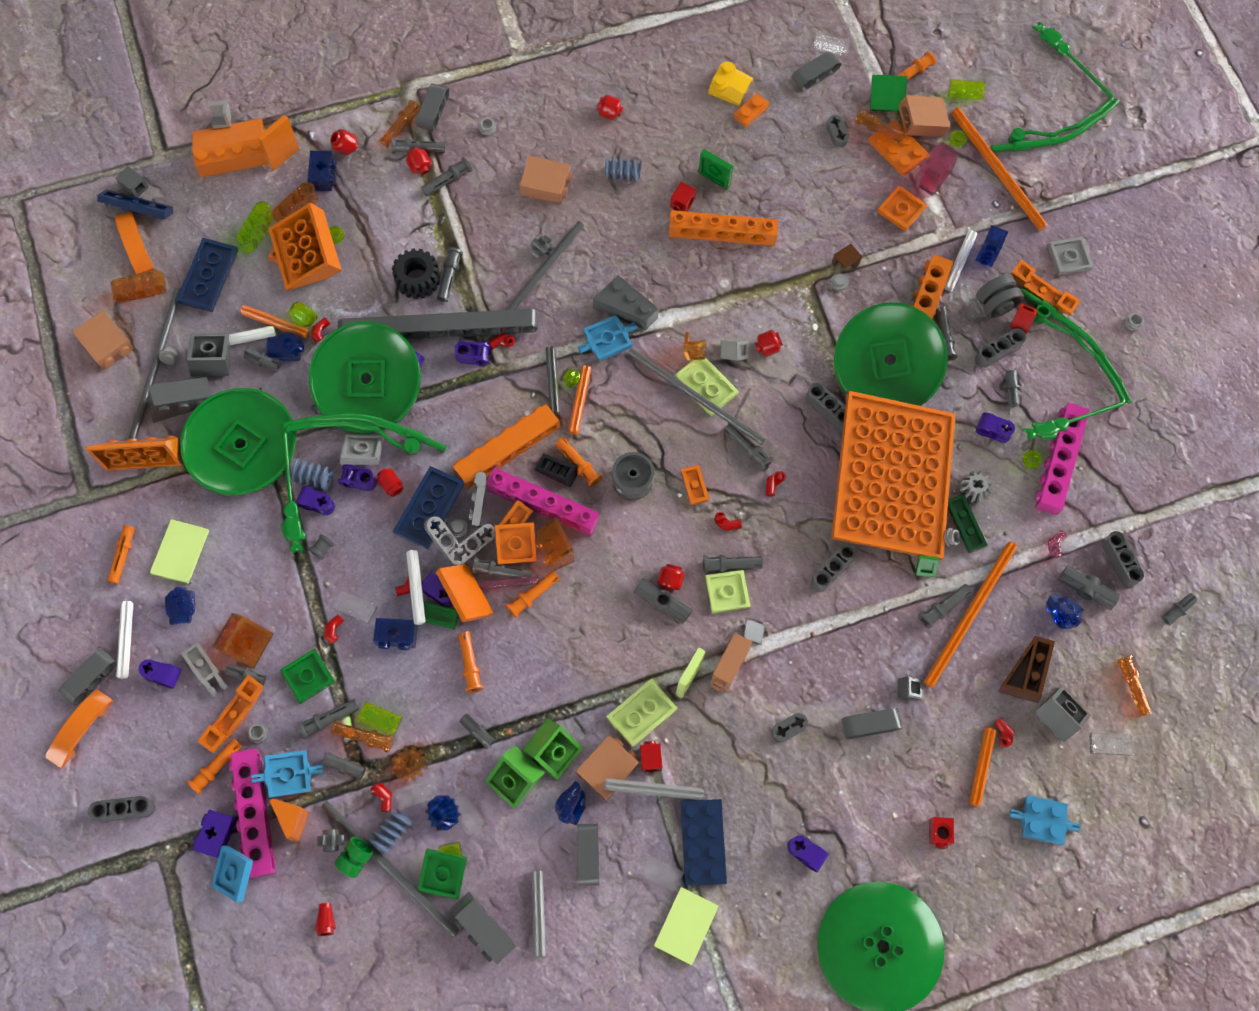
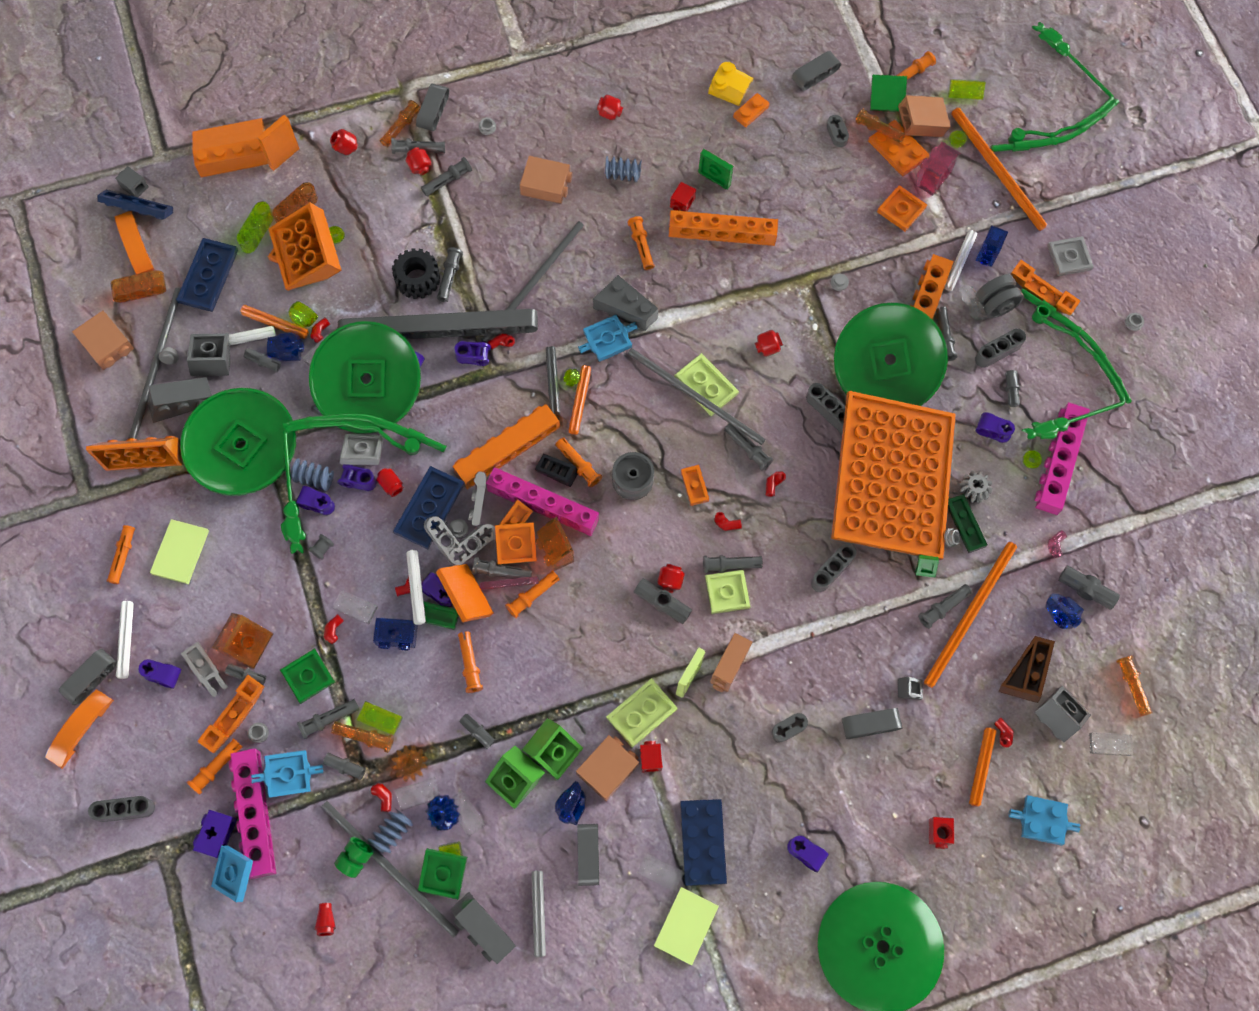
(180, 605): clear blue hand -> none
(221, 114): light grey panel -> none
(291, 818): orange slope -> none
(321, 170): clear blue brick -> none
(330, 840): dark grey gear -> none
(541, 246): dark grey gear -> none
(639, 235): none -> orange pin
(653, 789): light grey axle -> none
(694, 349): clear orange panel -> none
(735, 349): light grey panel -> none
(753, 631): slope -> none
(827, 43): clear plate -> none
(847, 257): reddish brown panel -> none
(1023, 318): red brick -> none
(1123, 568): dark grey beam -> none
(1179, 609): dark grey axle -> none

